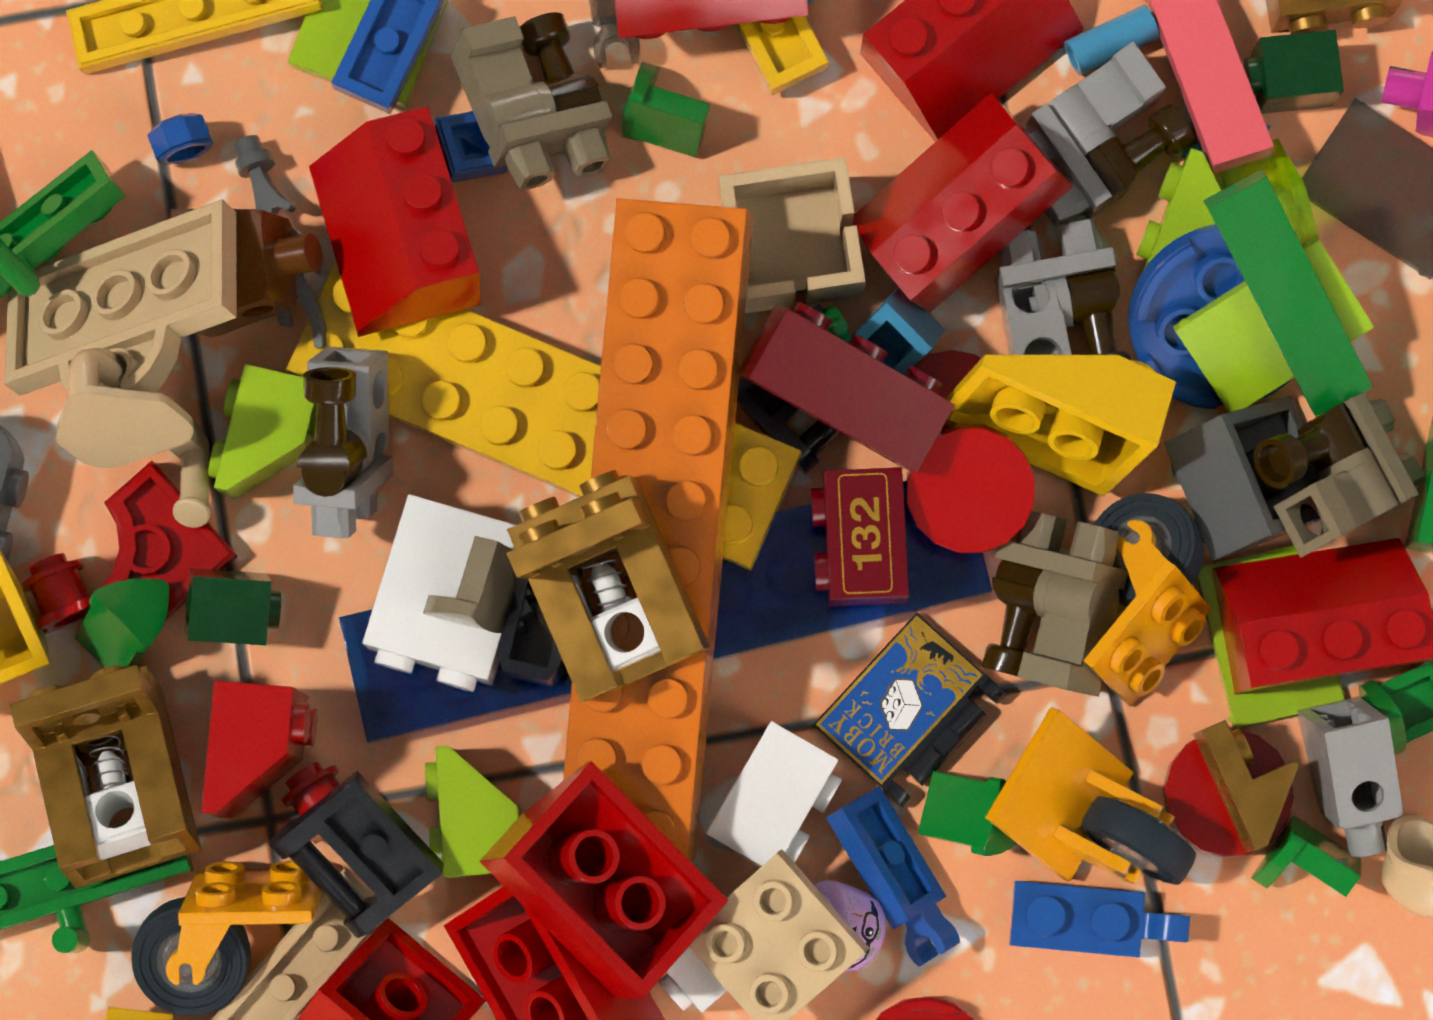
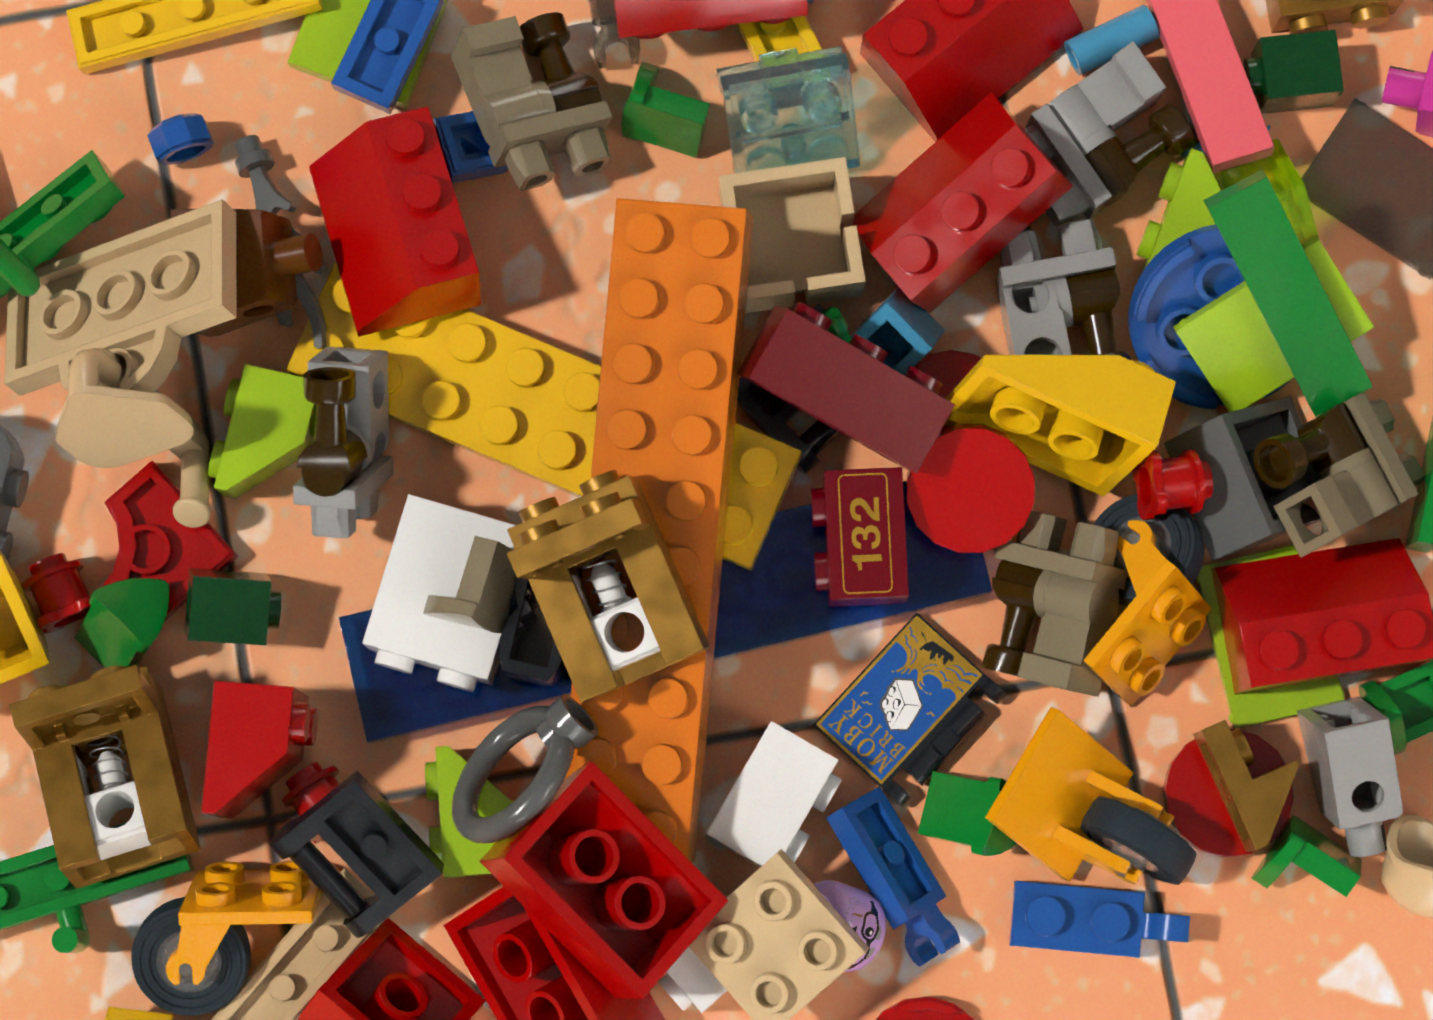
(561, 728): none -> dark grey piece
(789, 109): none -> clear light blue plate
(1172, 483): none -> red brick

